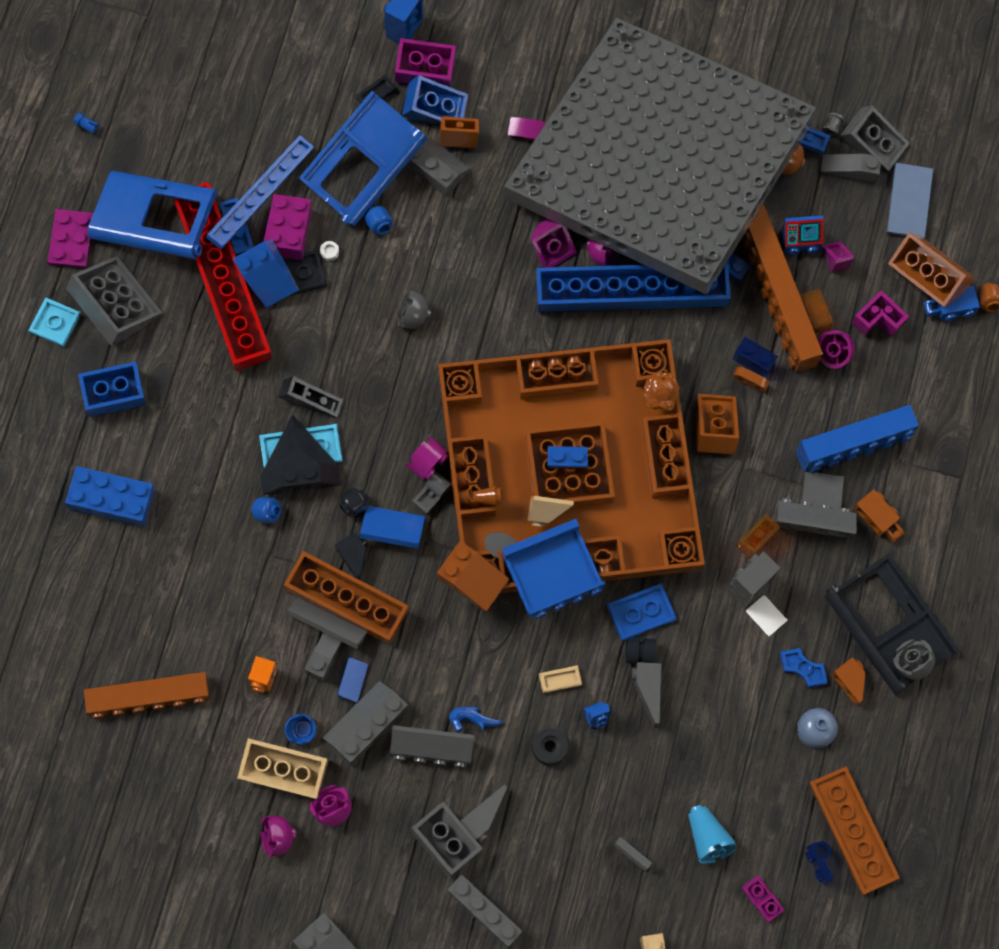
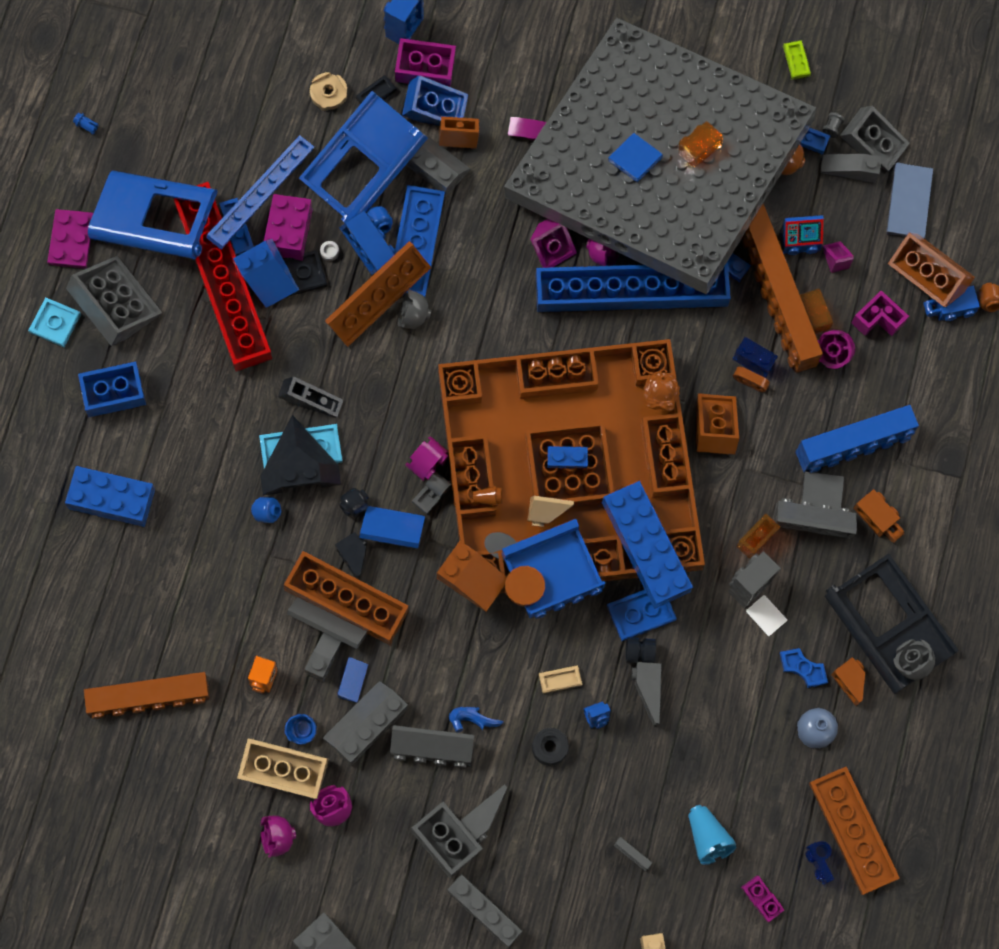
(329, 81): none -> tan plate
(367, 241): none -> blue brick
(378, 294): none -> dark orange plate
(420, 226): none -> blue plate
(525, 585): none -> dark orange tile
(635, 157): none -> blue tile
(647, 544): none -> blue brick
(700, 144): none -> clear orange brick
(796, 60): none -> lime plate

